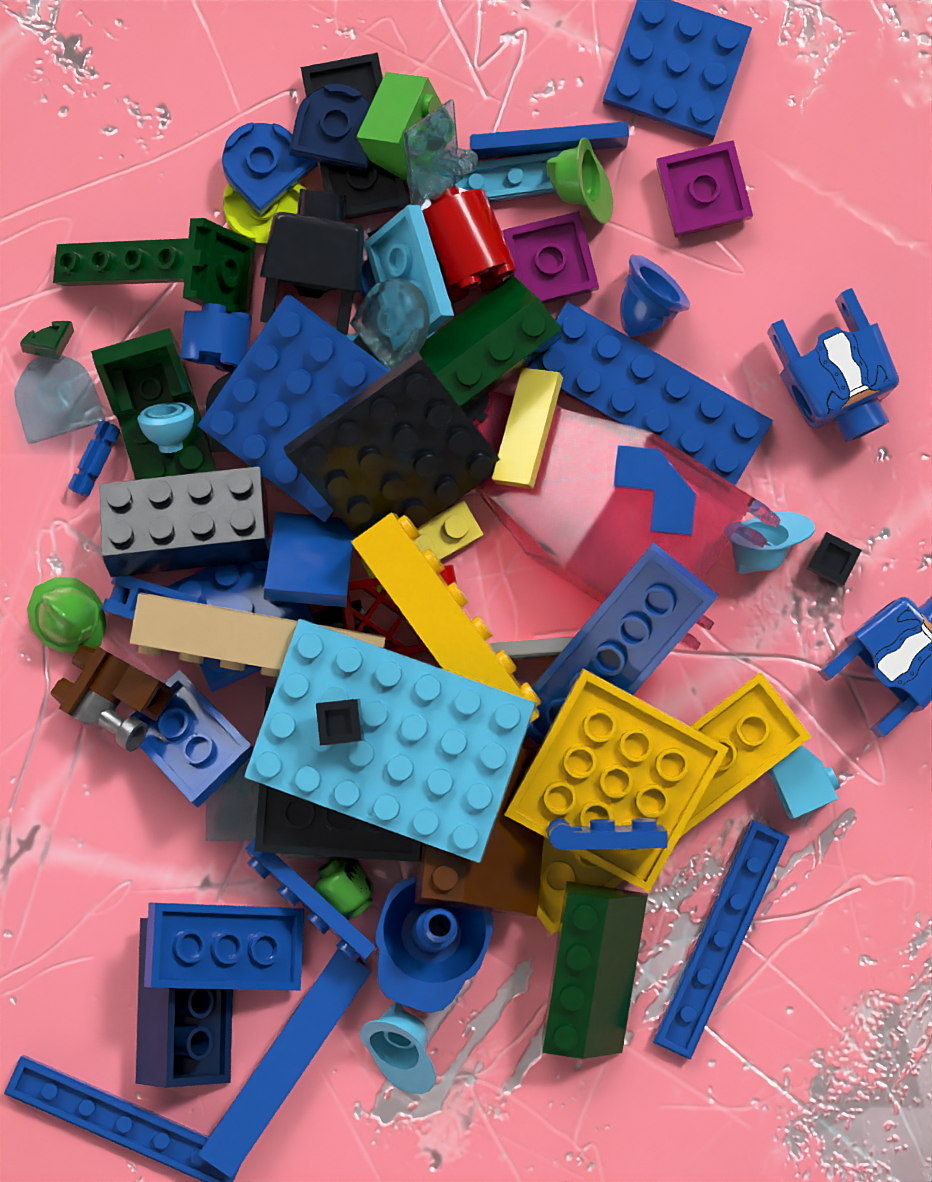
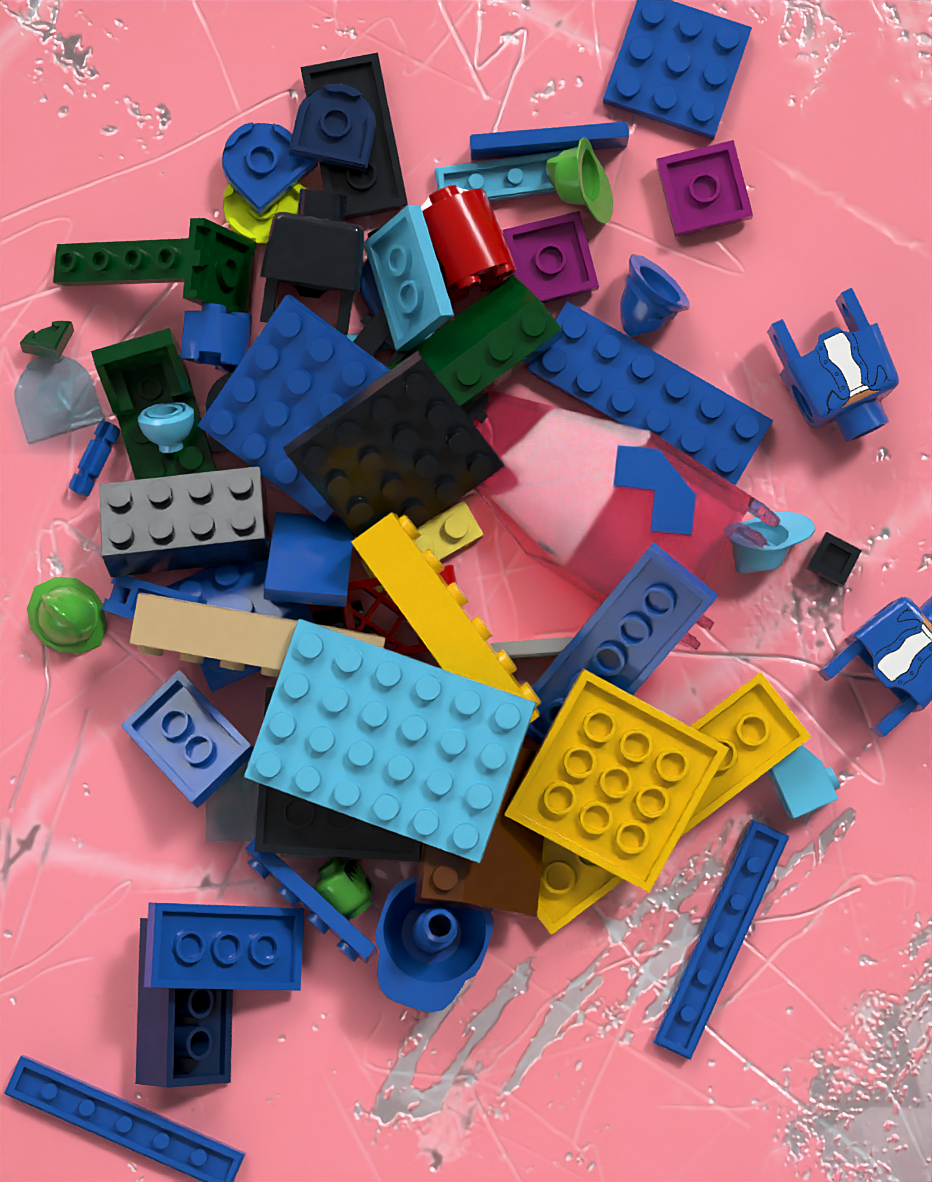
(102, 687): reddish brown hips -> none
(284, 1063): blue tile -> none
(340, 722): black plate -> none
(393, 321): clear light blue tile -> none
(396, 107): bright green slope -> none
(399, 1049): medium azure piece -> none
(434, 155): clear light blue hinge -> none
(527, 428): light yellow tile -> none
(593, 971): dark green slope -> none
(607, 835): blue plate -> none

